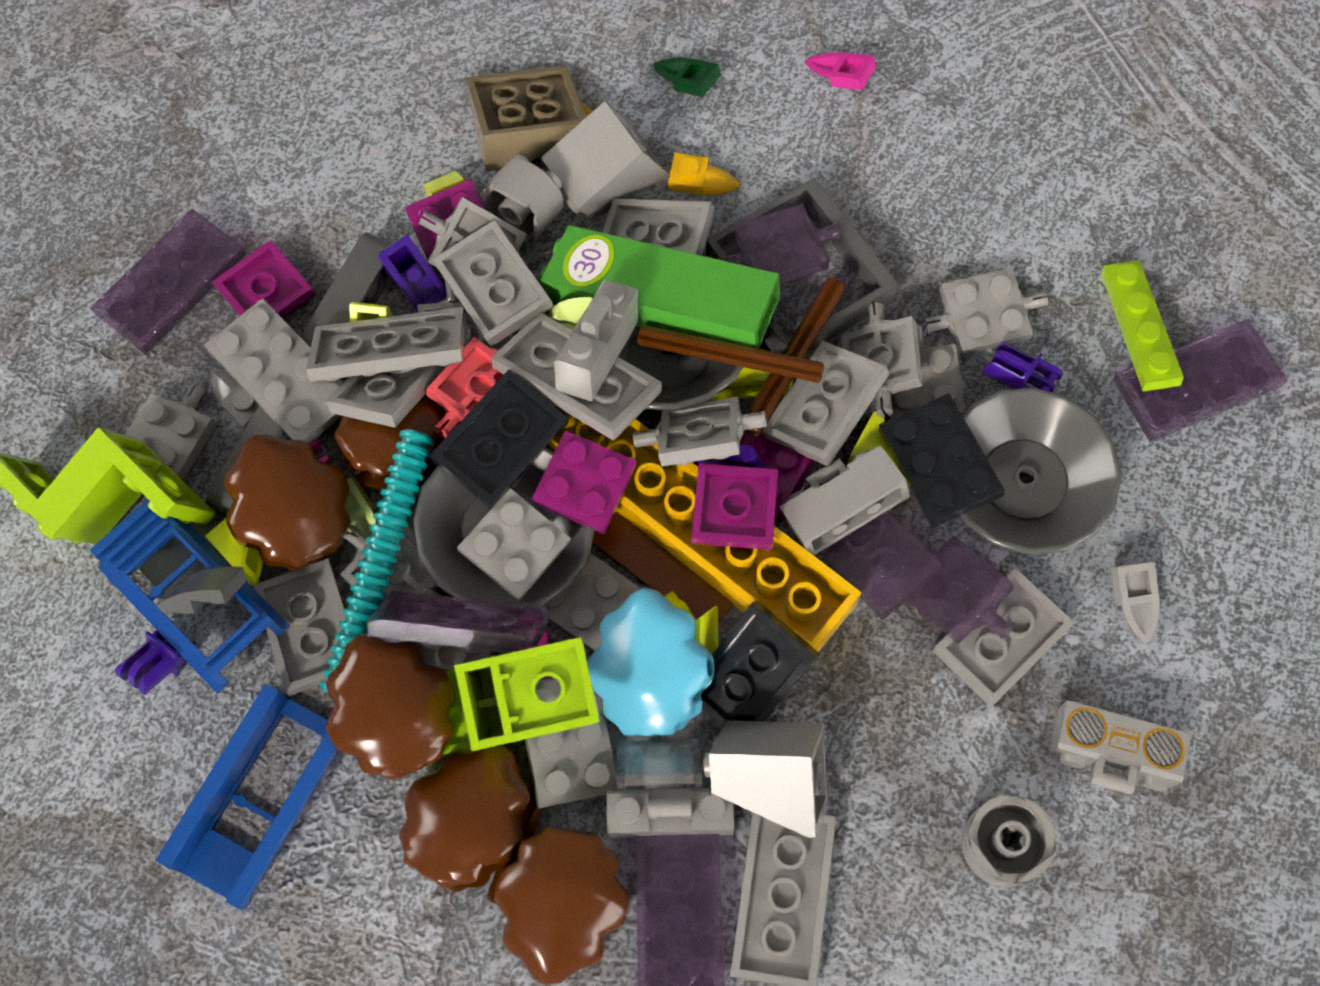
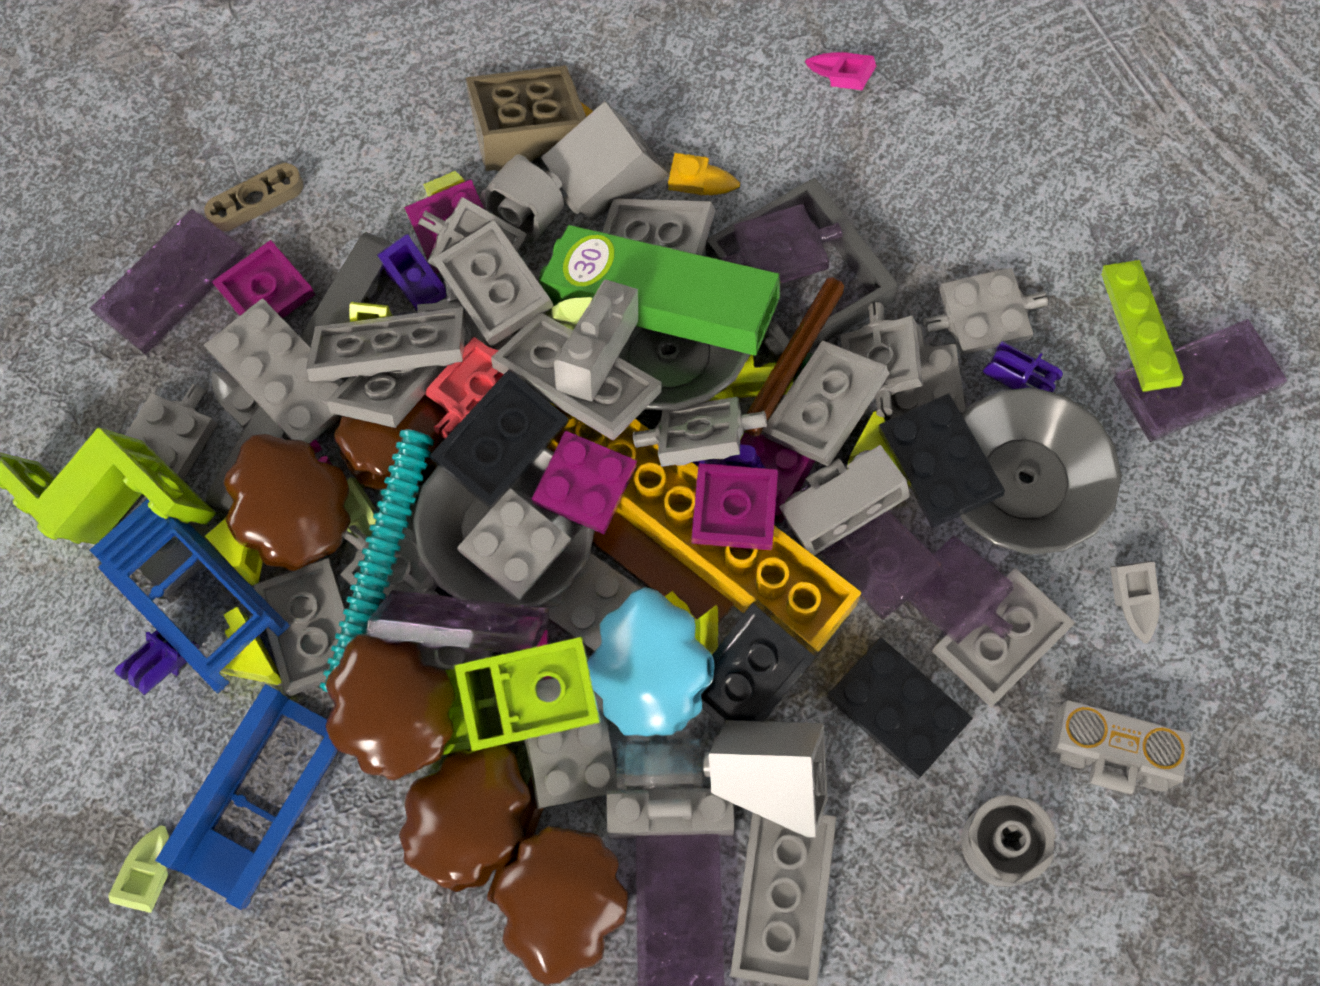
(141, 876): none -> yellowish green plate
(209, 585): dark grey slope -> none
(227, 199): none -> dark tan beam
(254, 660): none -> neon yellow slope
(688, 74): dark green plate -> none
(731, 353): reddish brown axle -> none
(899, 707): none -> black plate

